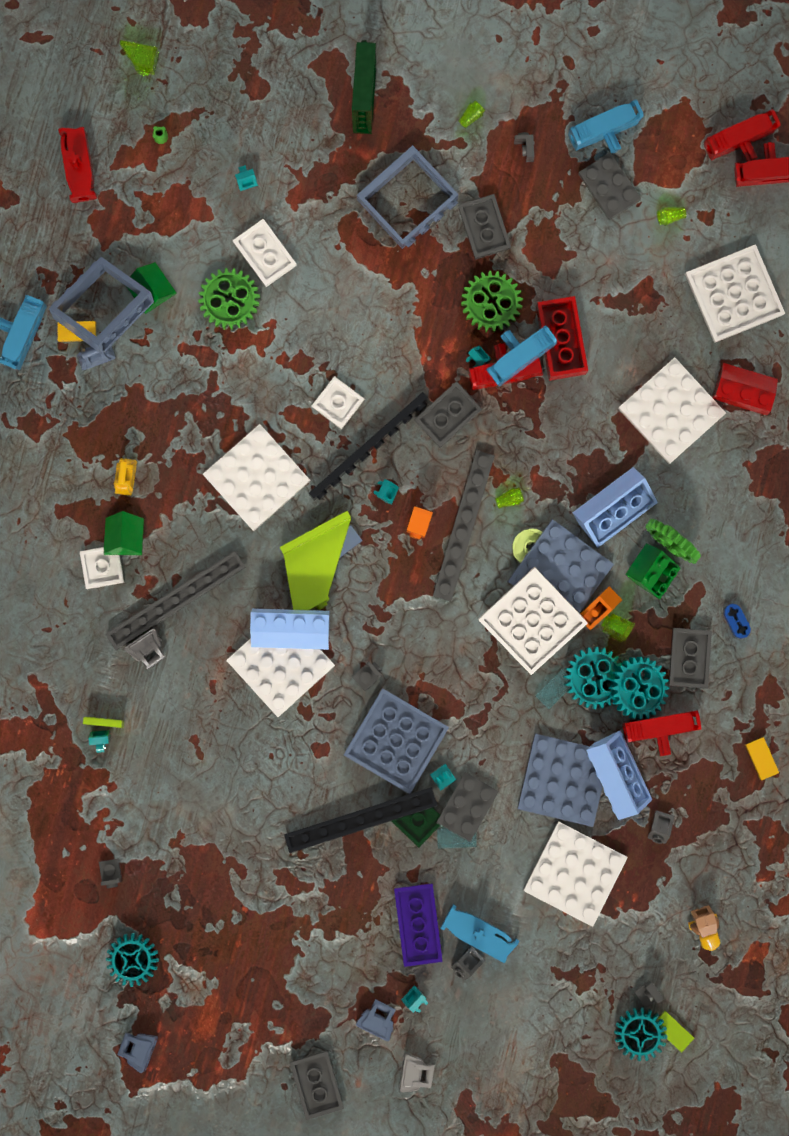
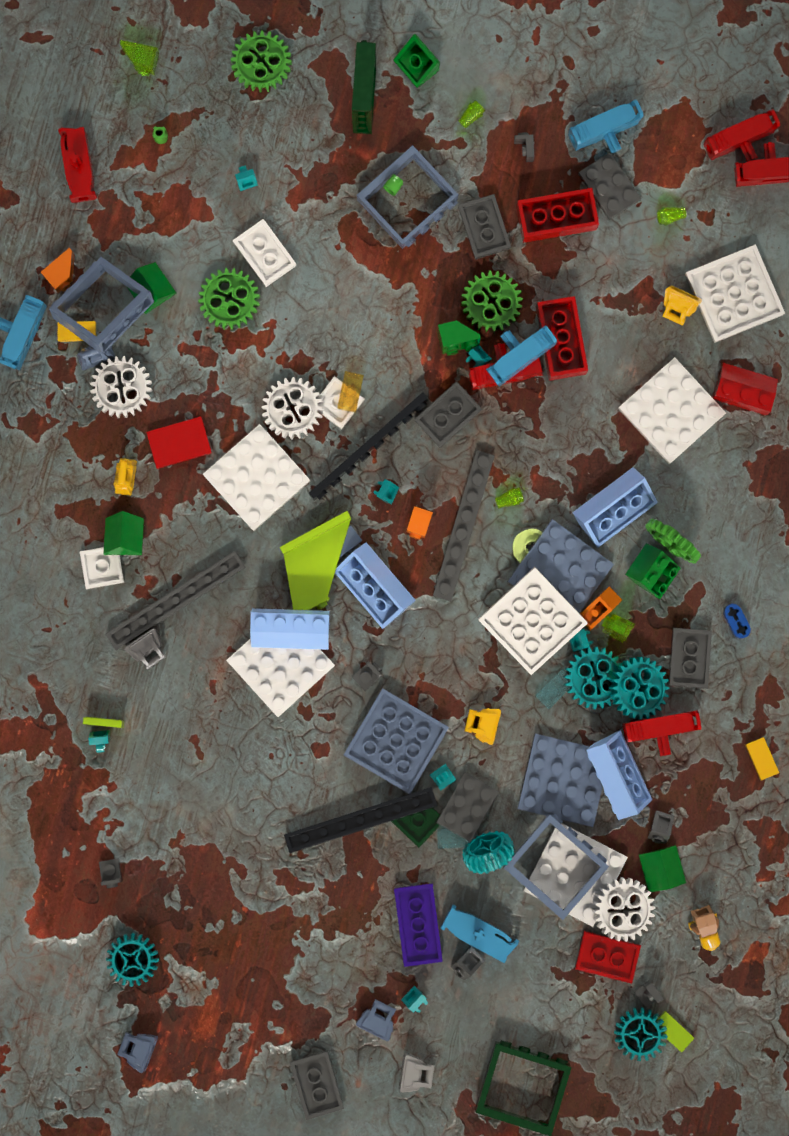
(60, 271): none -> orange slope
(104, 390): none -> white gear
(179, 442): none -> red tile
(273, 50): none -> bright green gear
(277, 417): none -> white gear
(350, 392): none -> clear yellow plate
(374, 585): none -> light blue slope
(393, 185): none -> bright green hose
(417, 61): none -> green slope
(455, 337): none -> green slope
(487, 724): none -> yellow piece
(488, 852): none -> teal gear
(512, 1118): none -> dark green window
(557, 215): none -> red brick
(571, 835): none -> sand blue window
(580, 641): none -> teal tile
(607, 957): none -> red tile
(623, 891): none -> white gear
(662, 869): none -> green slope
(681, 302): none -> yellow piece

